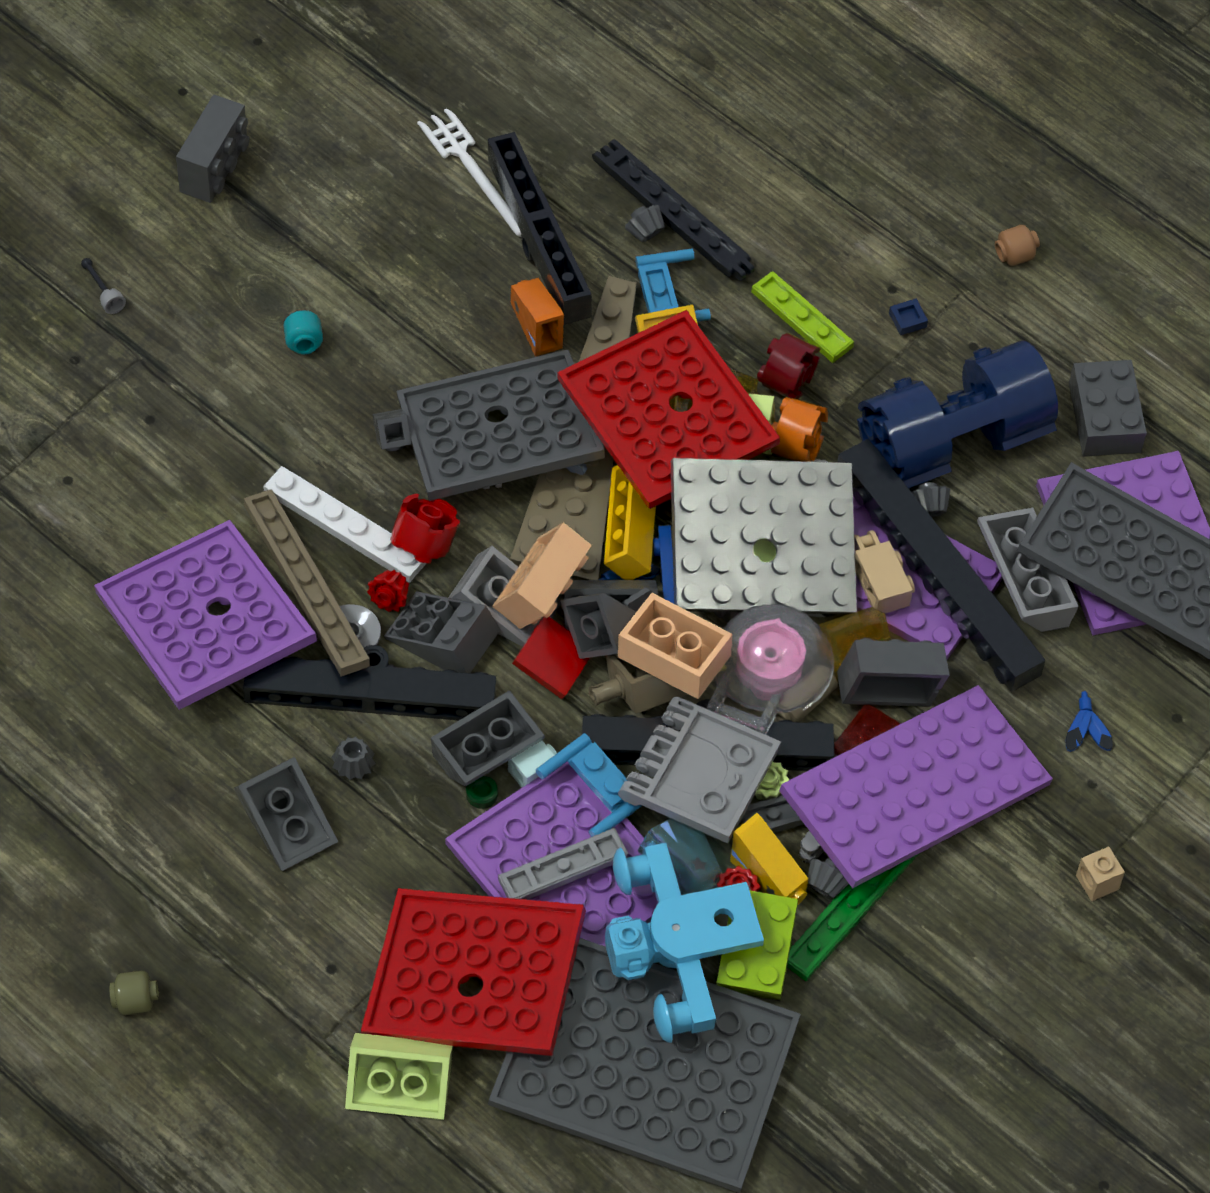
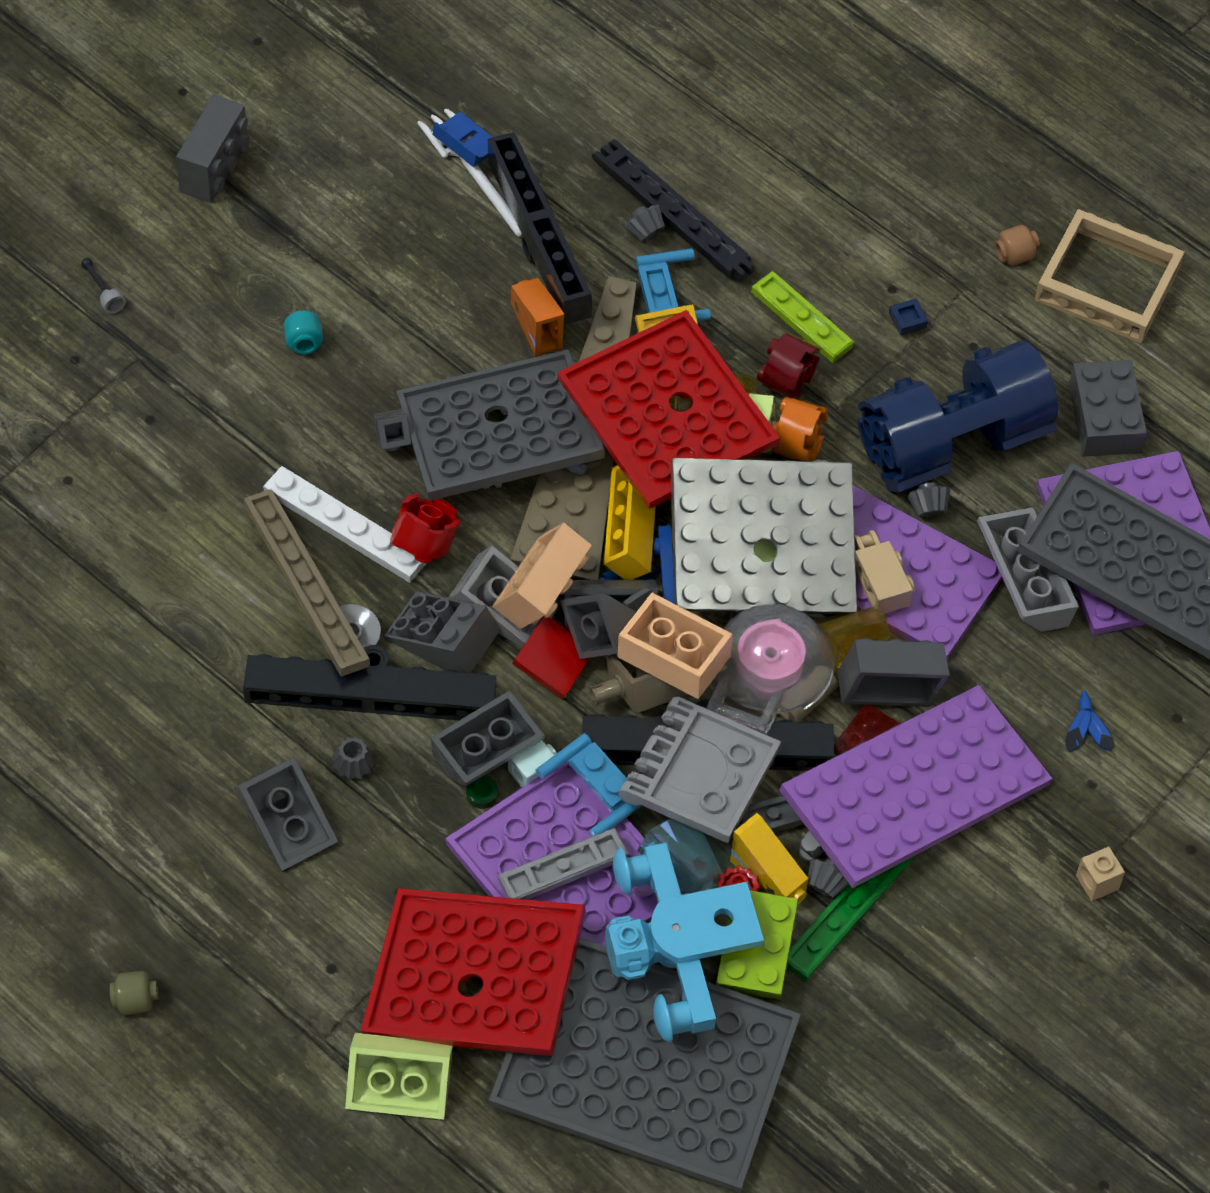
(169, 623): medium lavender plate -> none
(389, 590): red piece -> none
(456, 130): none -> blue piece
(772, 782): yellowish green piece -> none
(942, 568): black brick -> none
(1097, 310): none -> tan window

